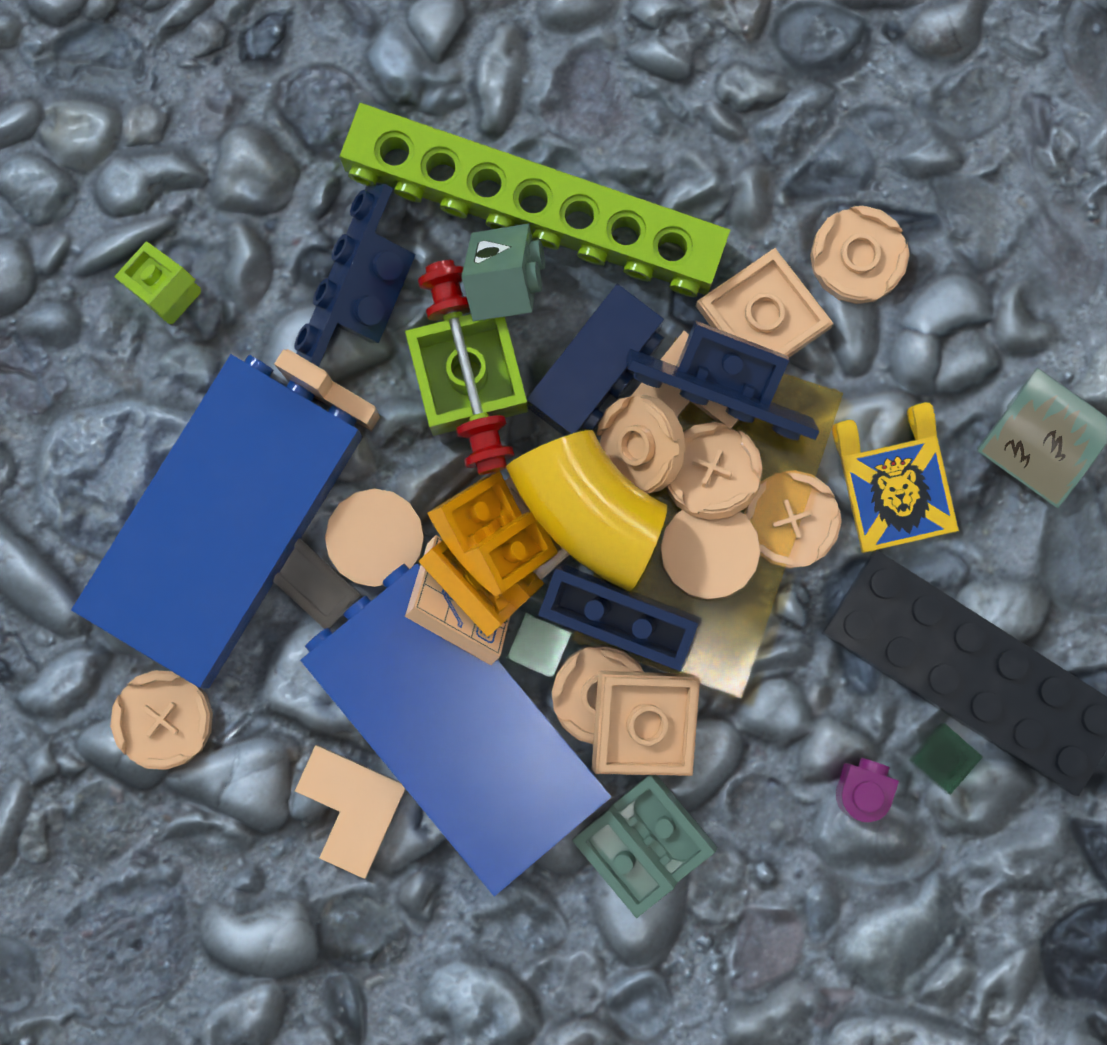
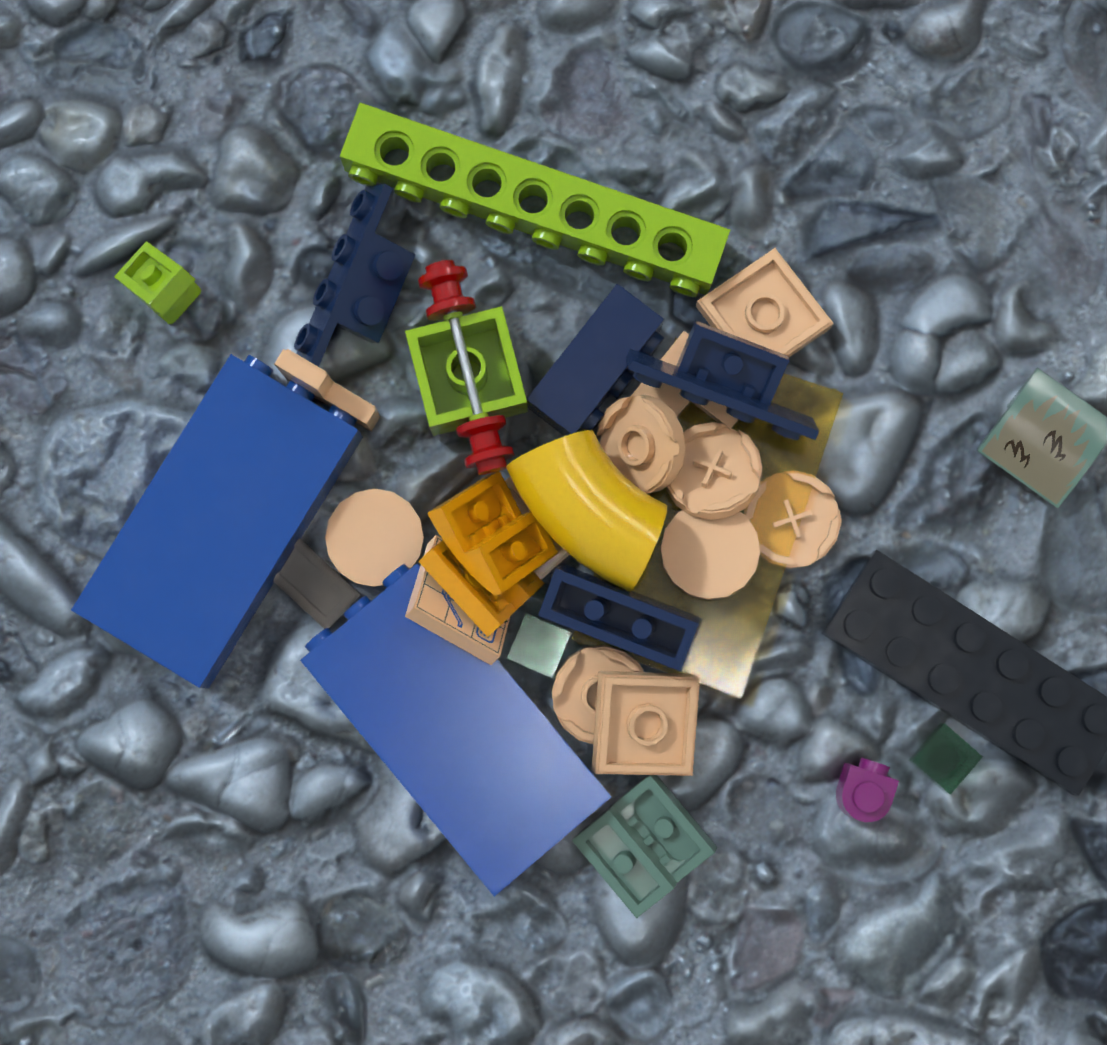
(161, 720): light nougat tile -> none
(365, 805): light nougat tile -> none
(502, 272): sand green brick -> none
(859, 254): light nougat tile -> none
(898, 489): flag -> none

